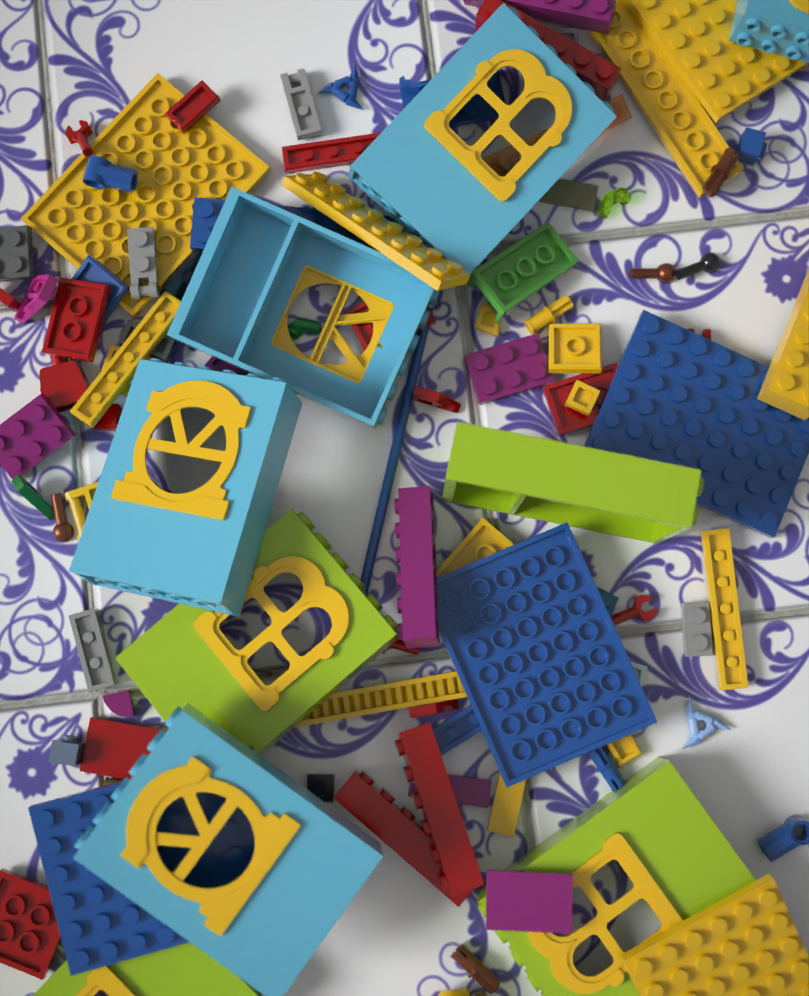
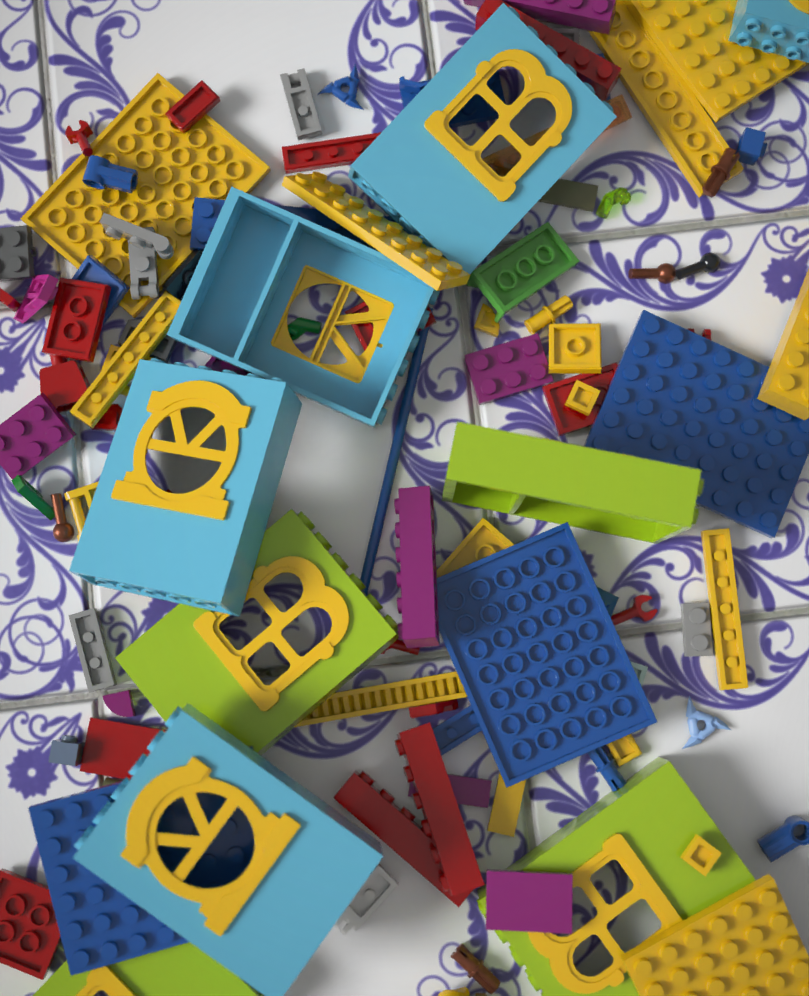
(137, 235): none -> light grey plate
(322, 786): black tile -> none
(368, 899): none -> white hinge
(435, 399): red tile -> none
(700, 855): none -> yellow plate

